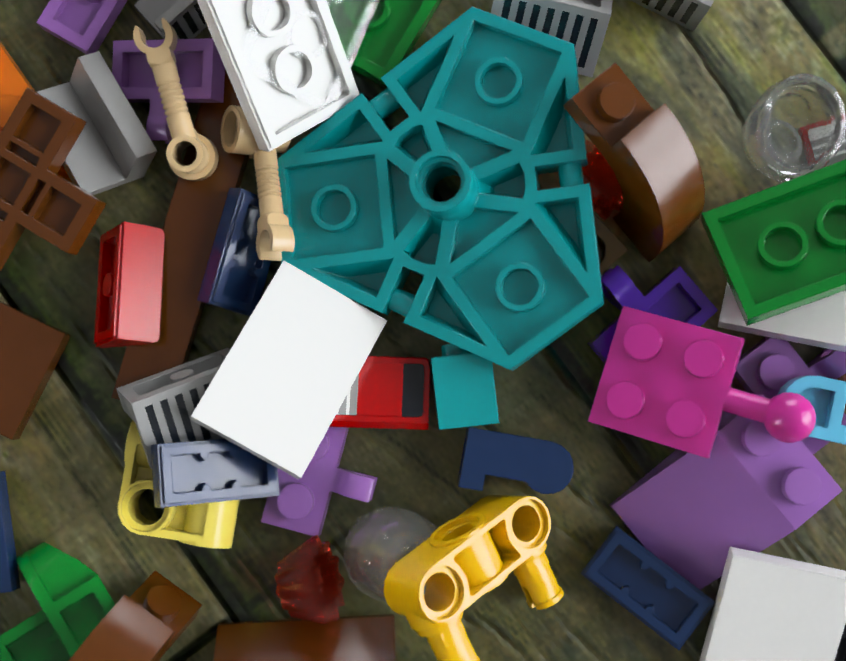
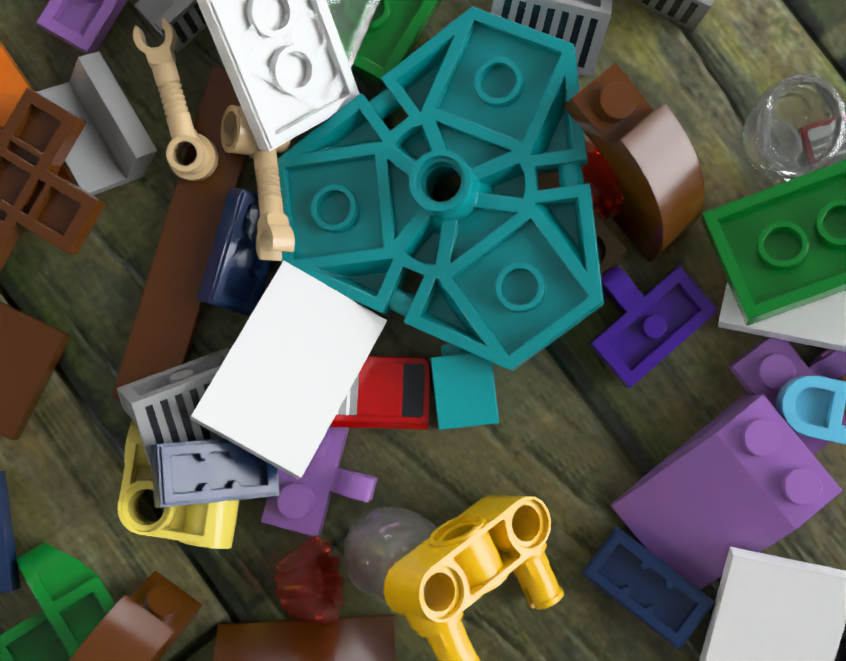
(129, 286): slope -> none
(199, 73): medium lavender plate -> none
(536, 462): dark blue leg -> none
(676, 381): dark pink plate -> none

